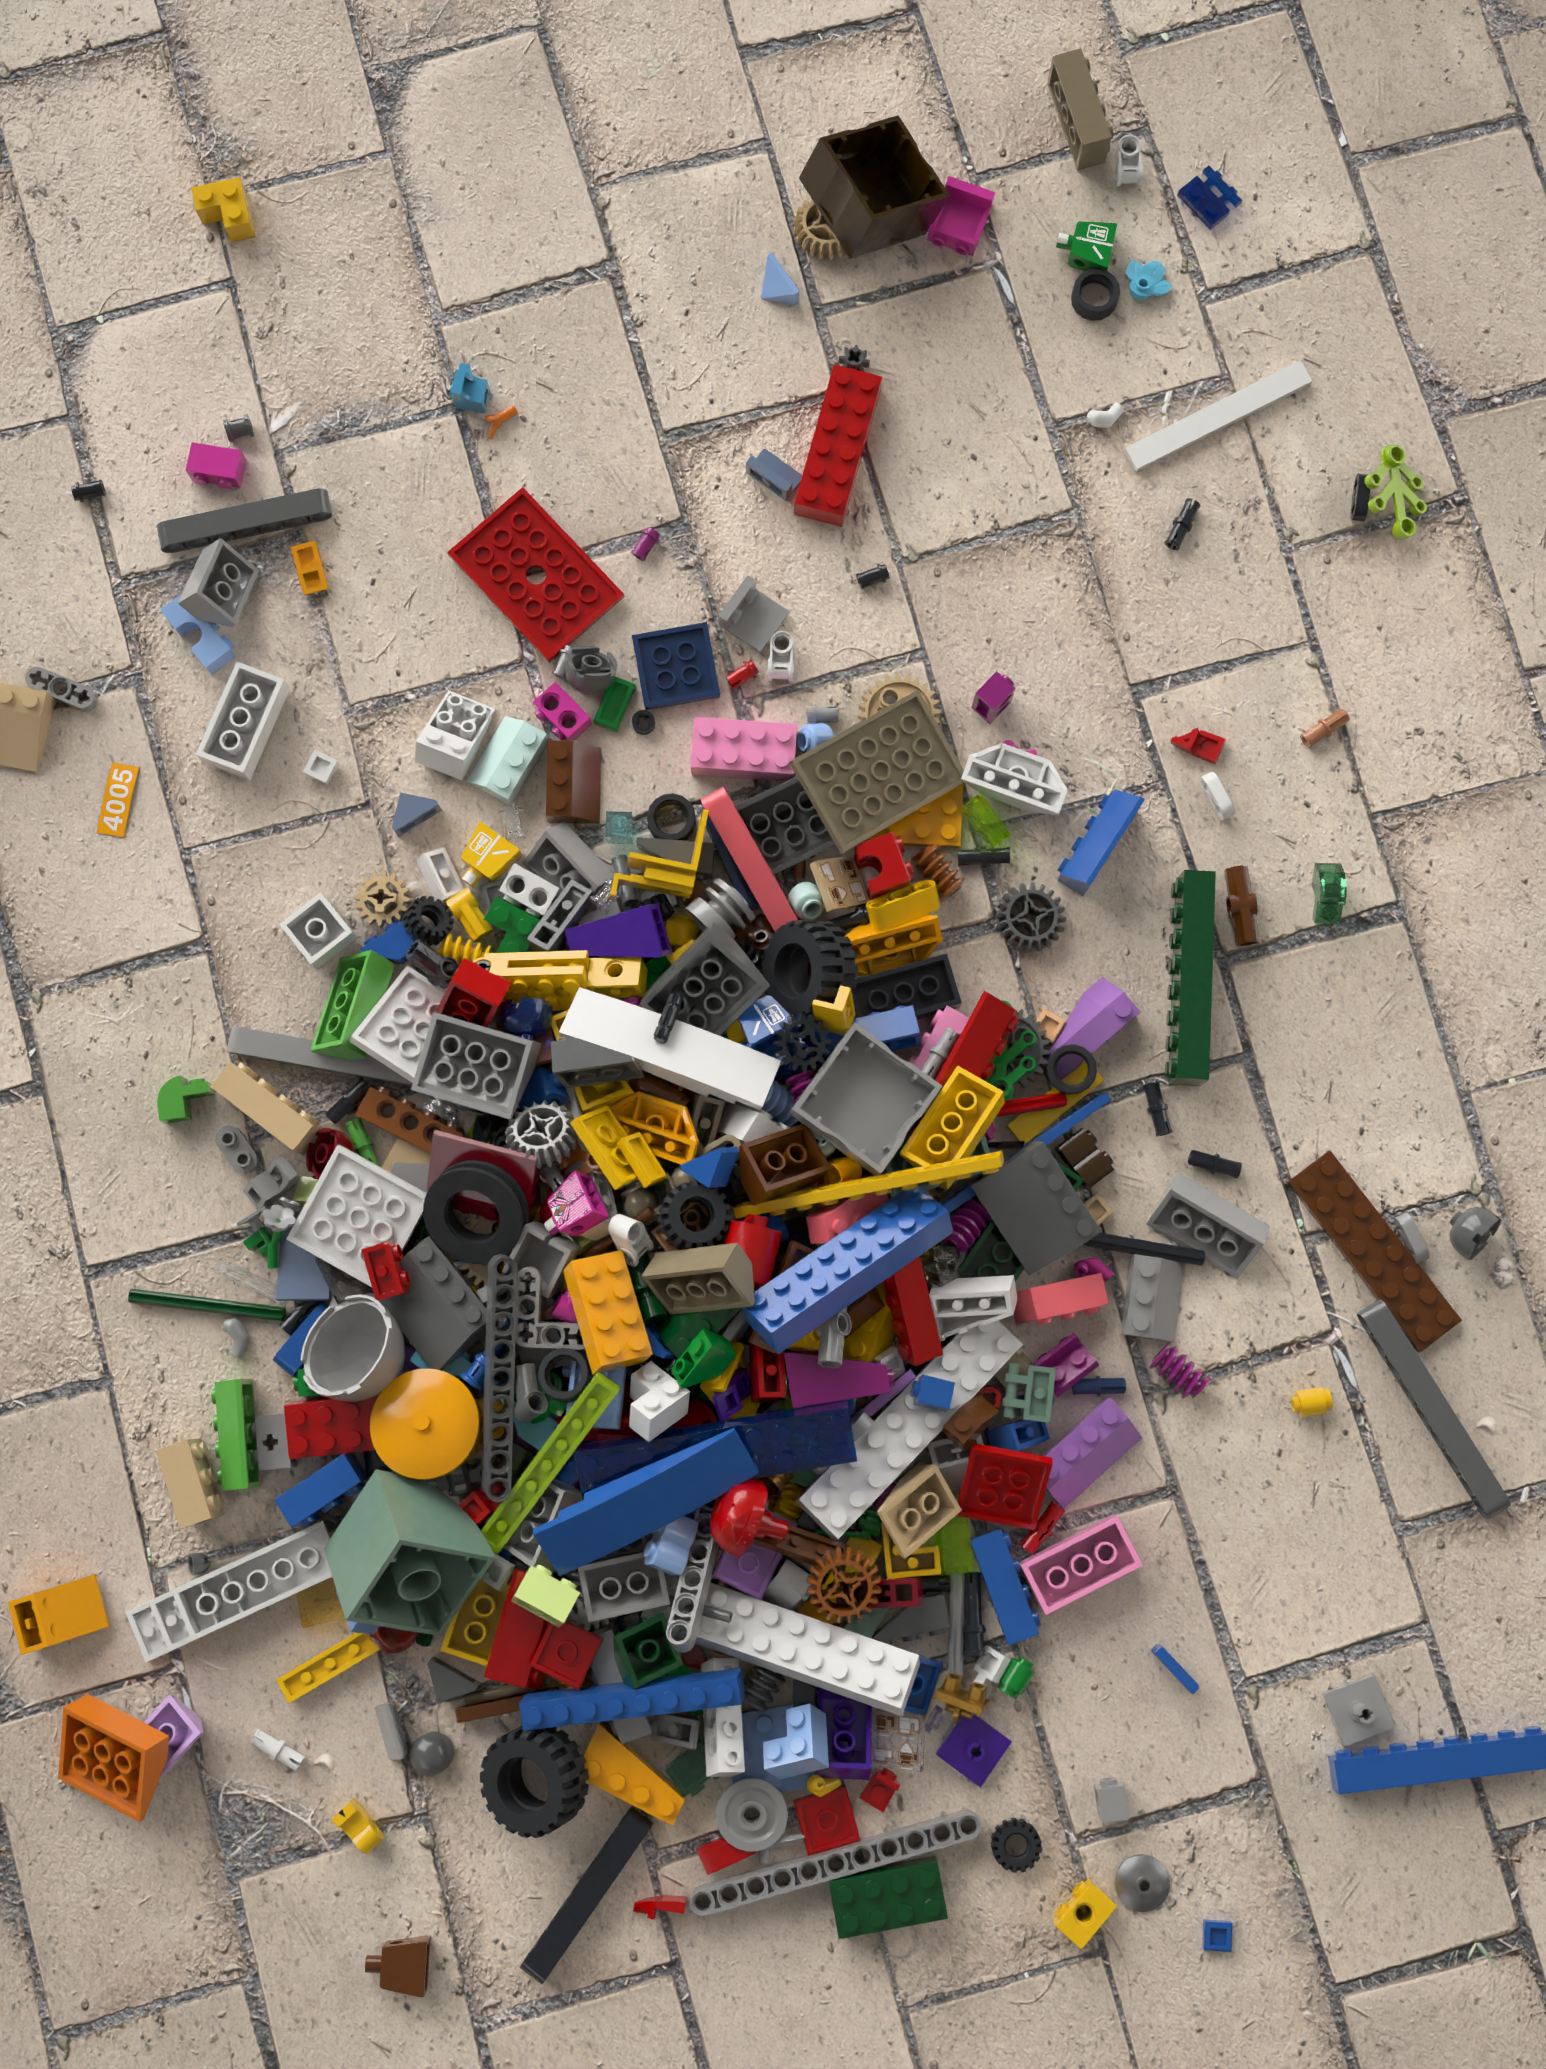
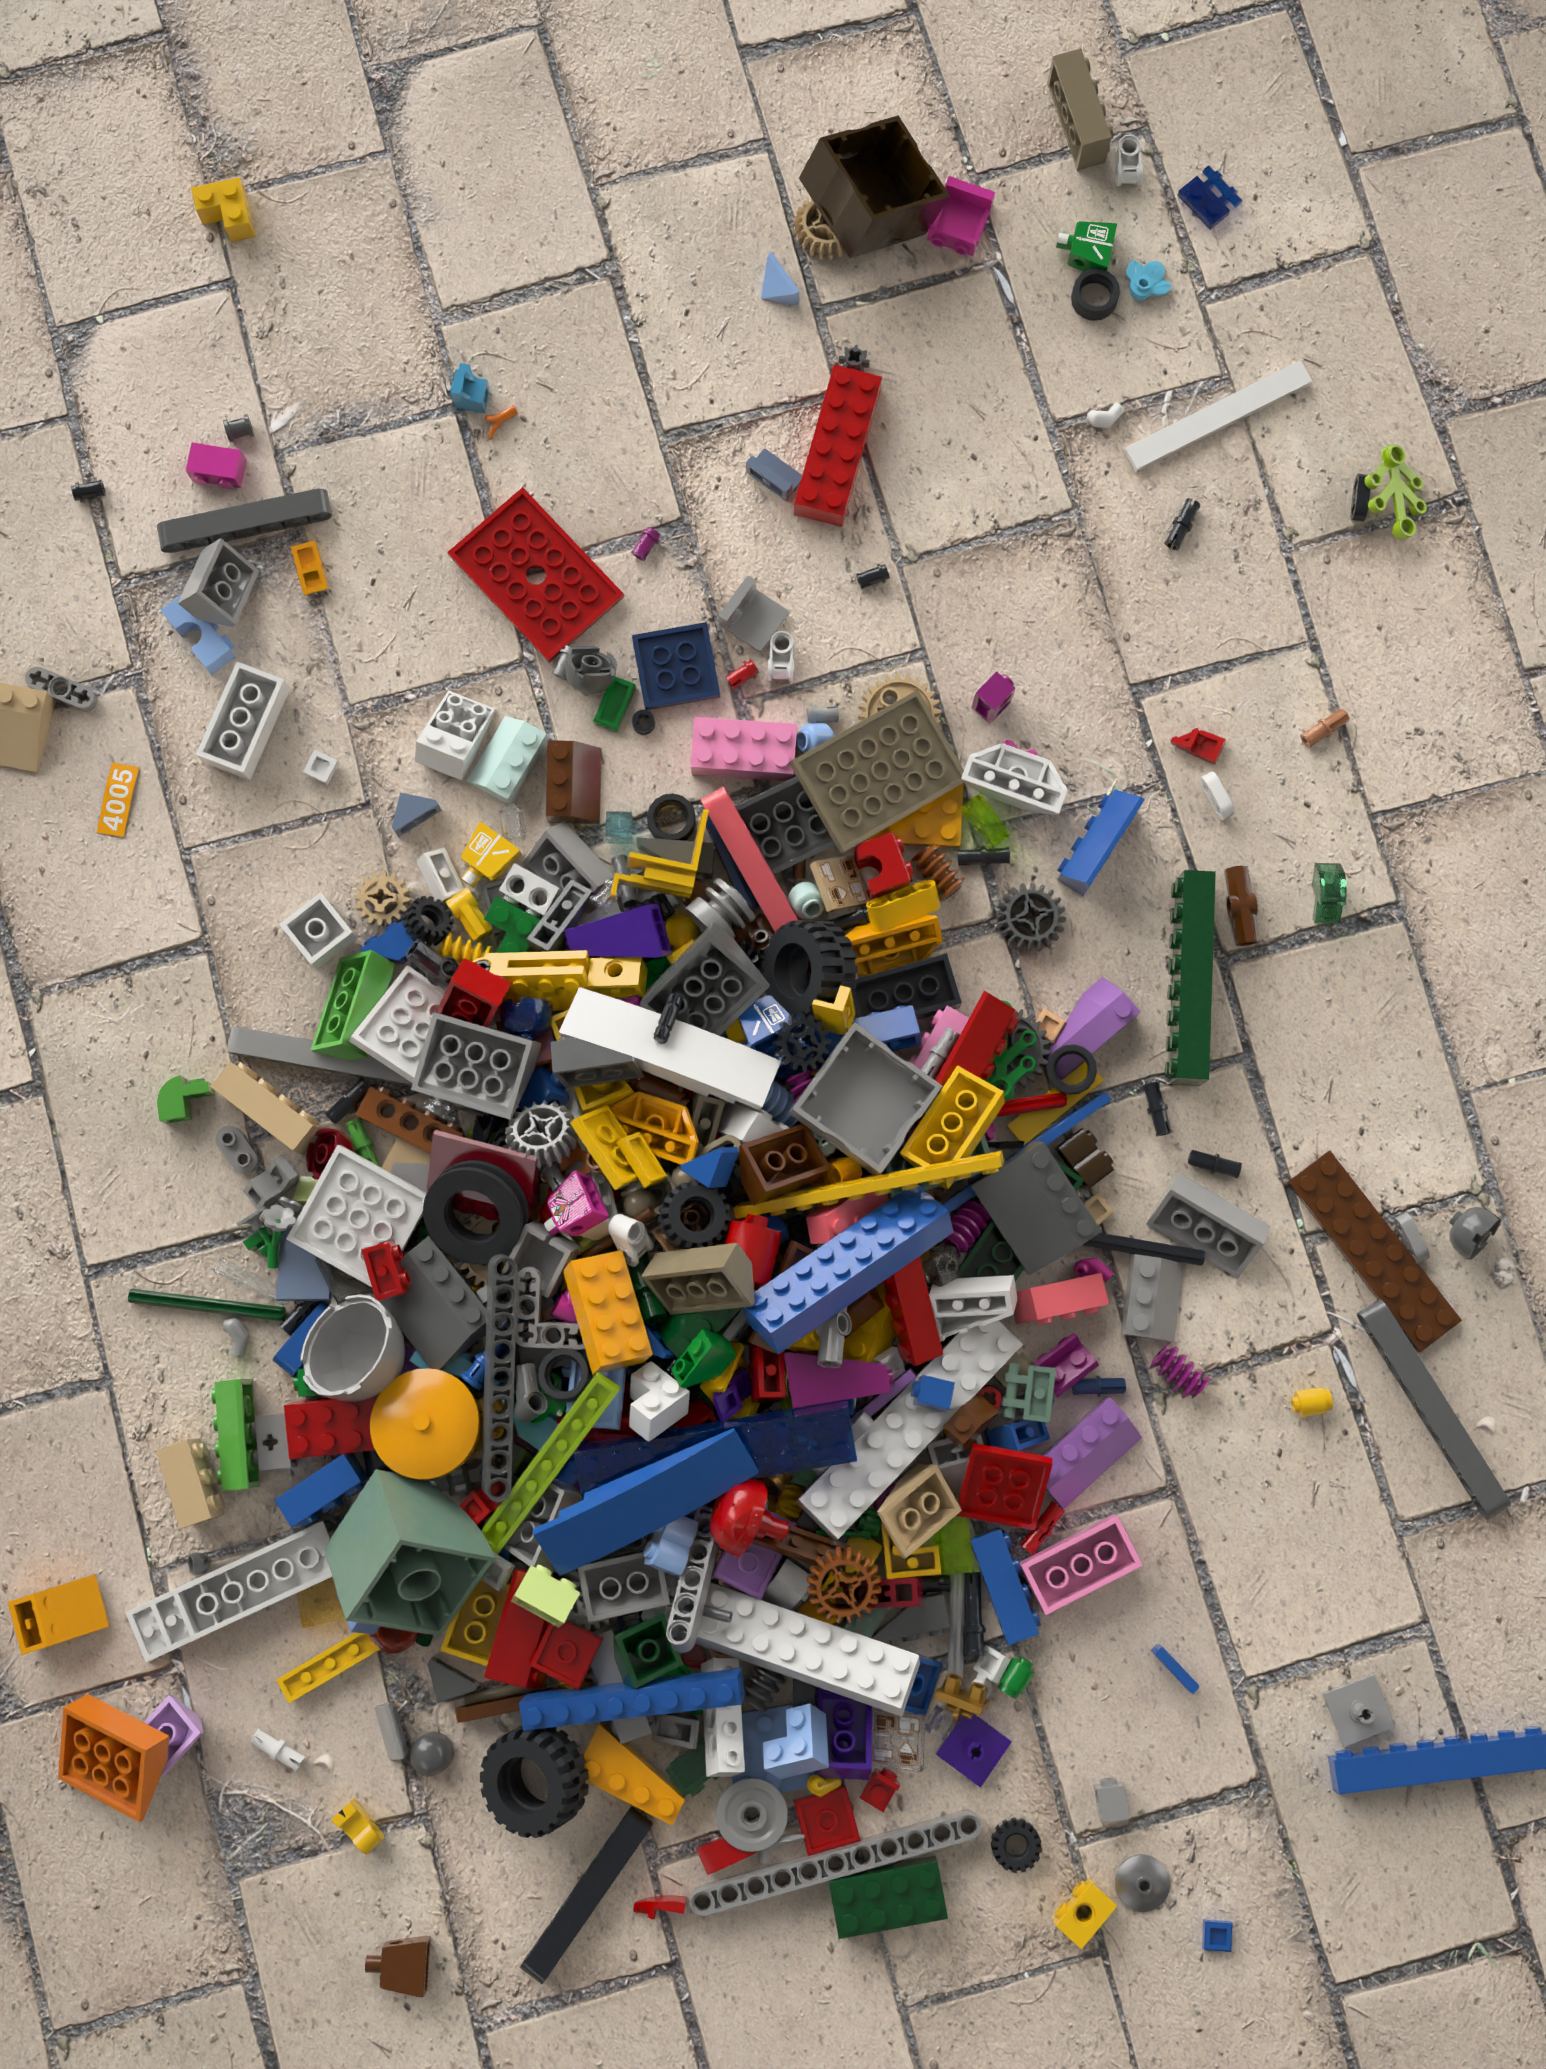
(566, 710): dark pink brick -> none

